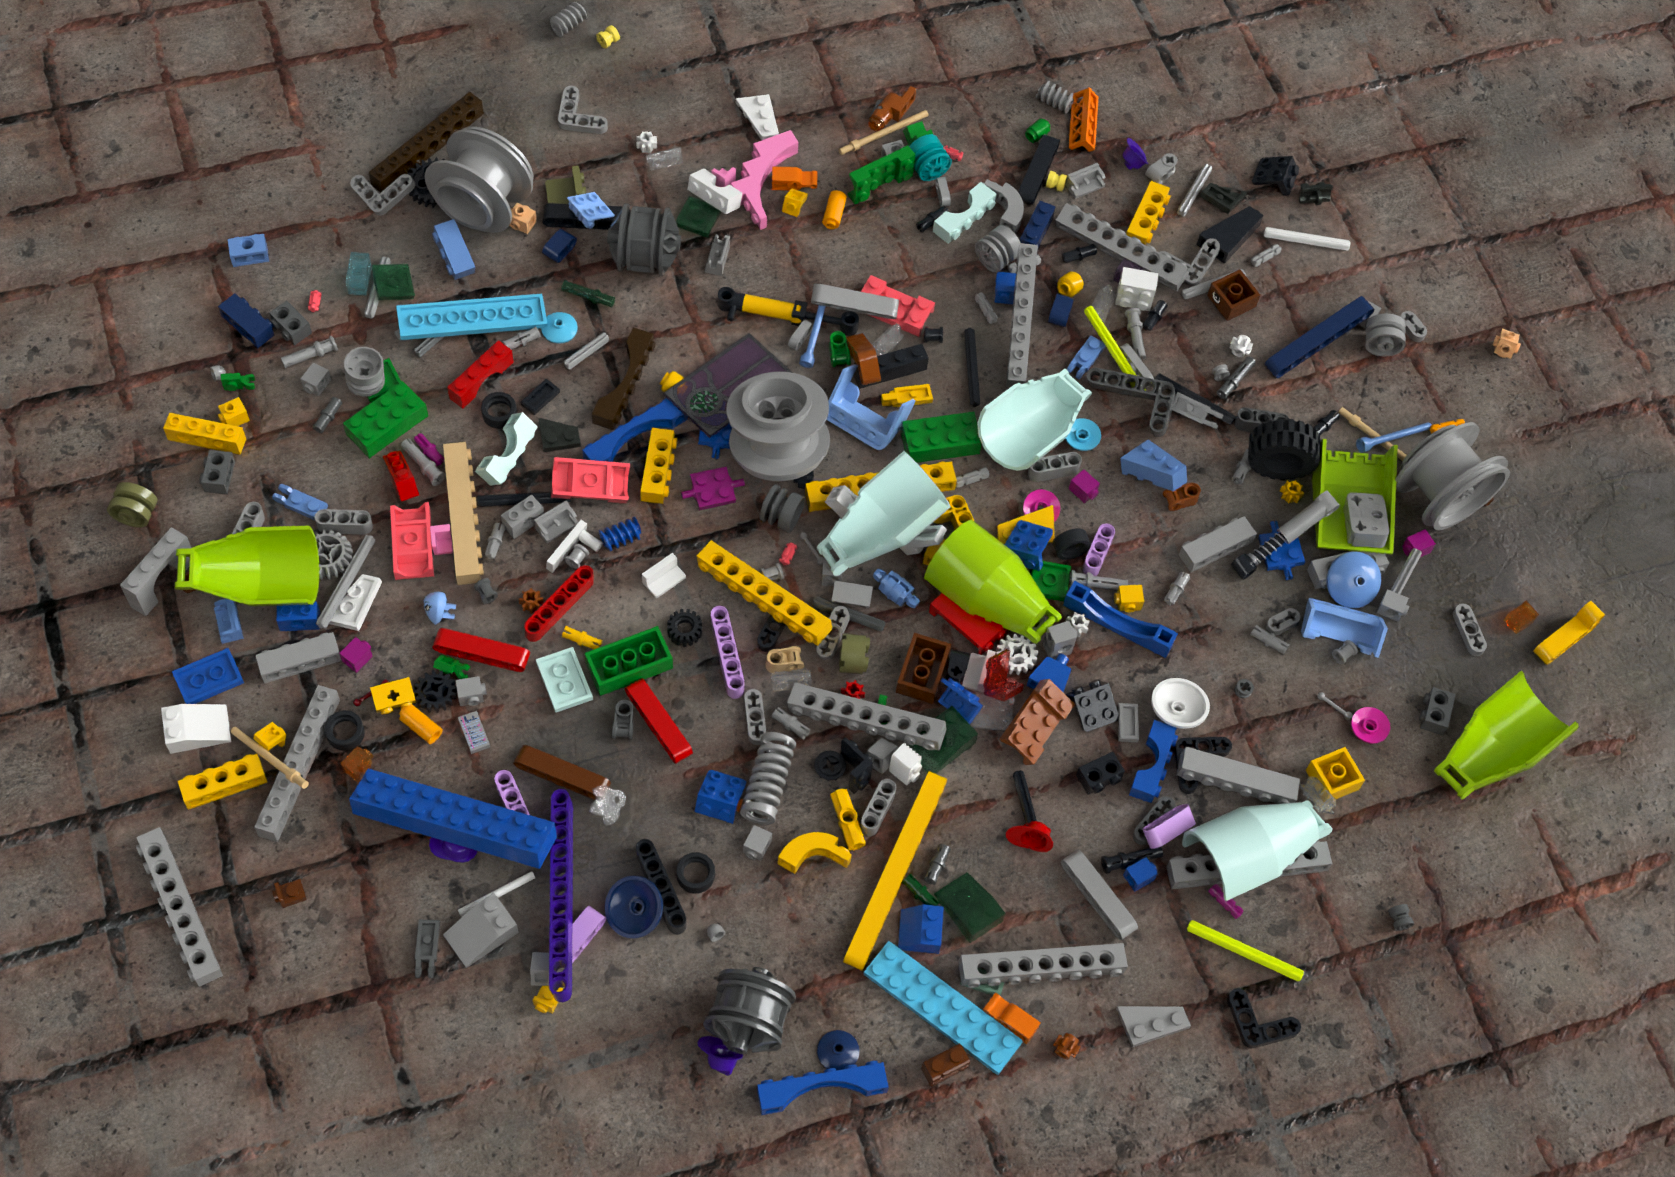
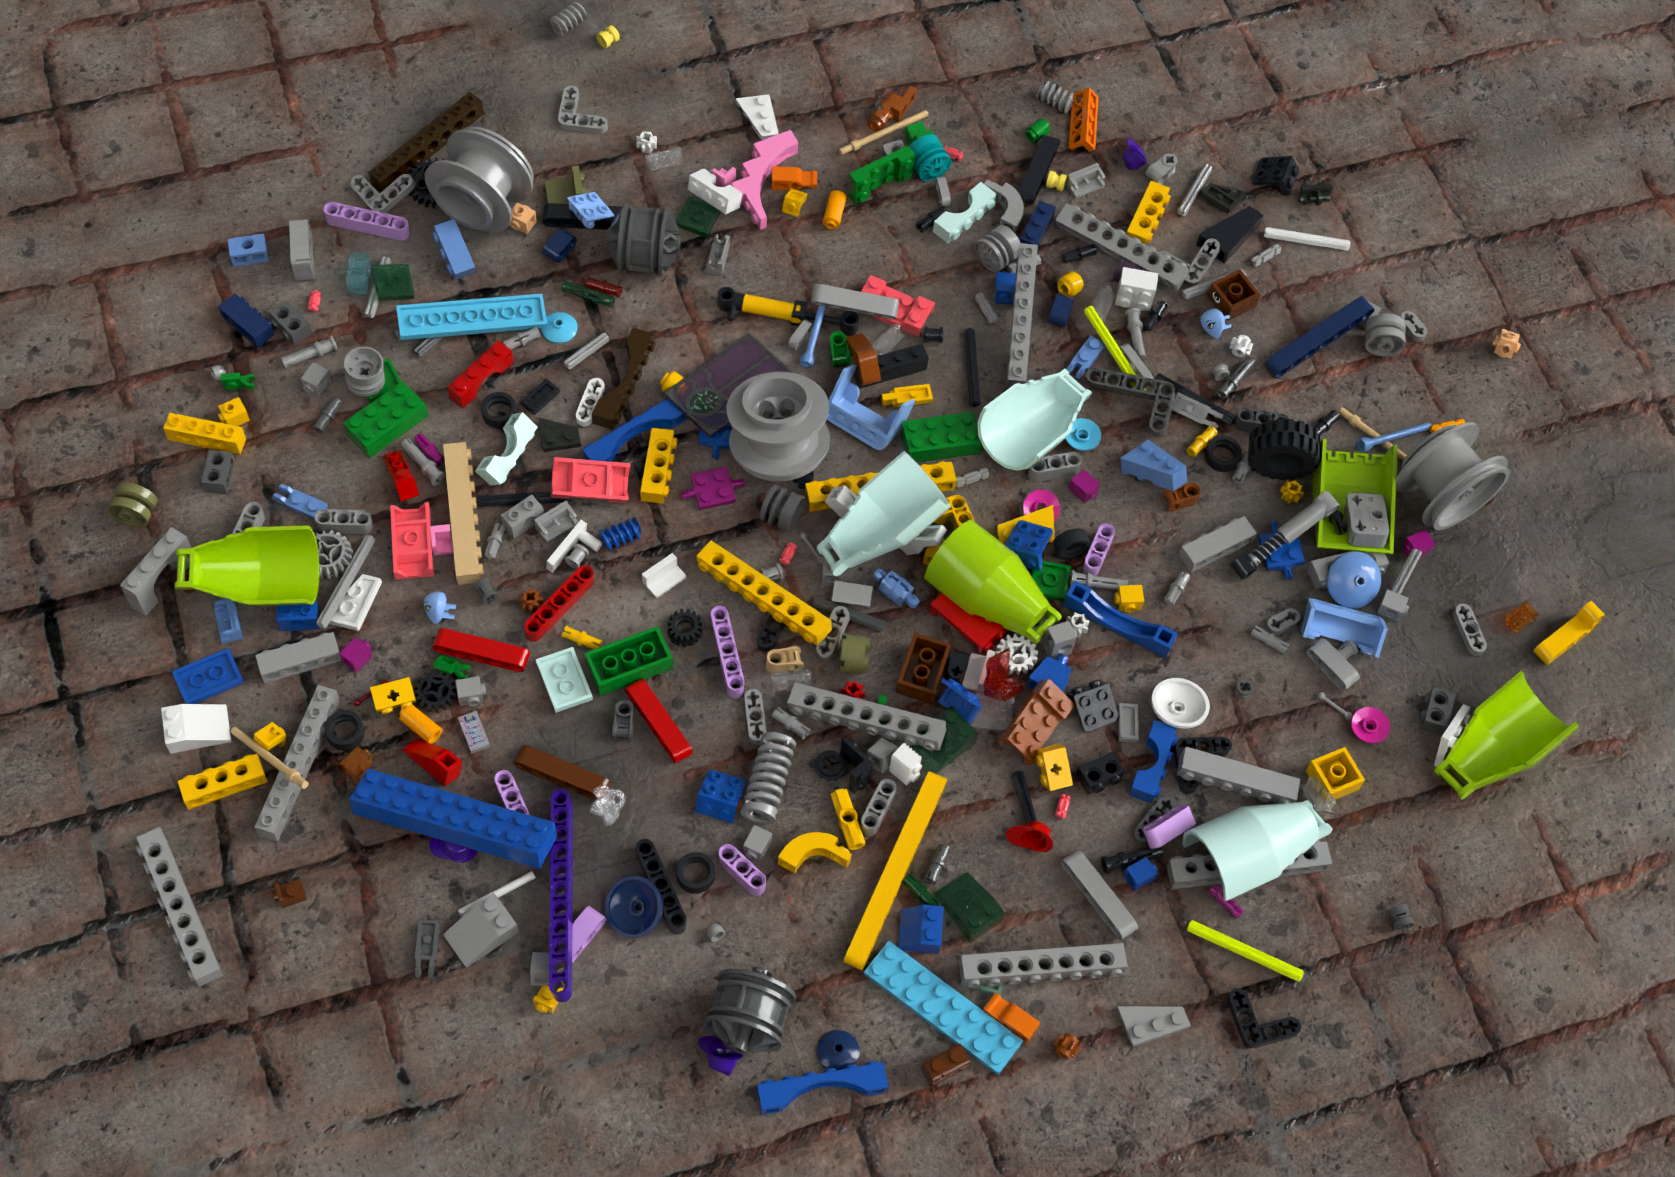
(301, 249): none -> light grey axle
(366, 221): none -> lavender beam
(435, 760): none -> red slope
(588, 394): none -> white beam
(604, 287): none -> clear red pin
(746, 878): none -> lavender beam
(1061, 775): none -> yellow brick
(1062, 806): none -> coral piece
(1201, 441): none -> yellow pin
(1214, 322): none -> light blue piece
(1217, 464): none -> black tyre
(1333, 664): none -> light grey beam
(1336, 519): none -> black pin
(1452, 733): none -> white wing

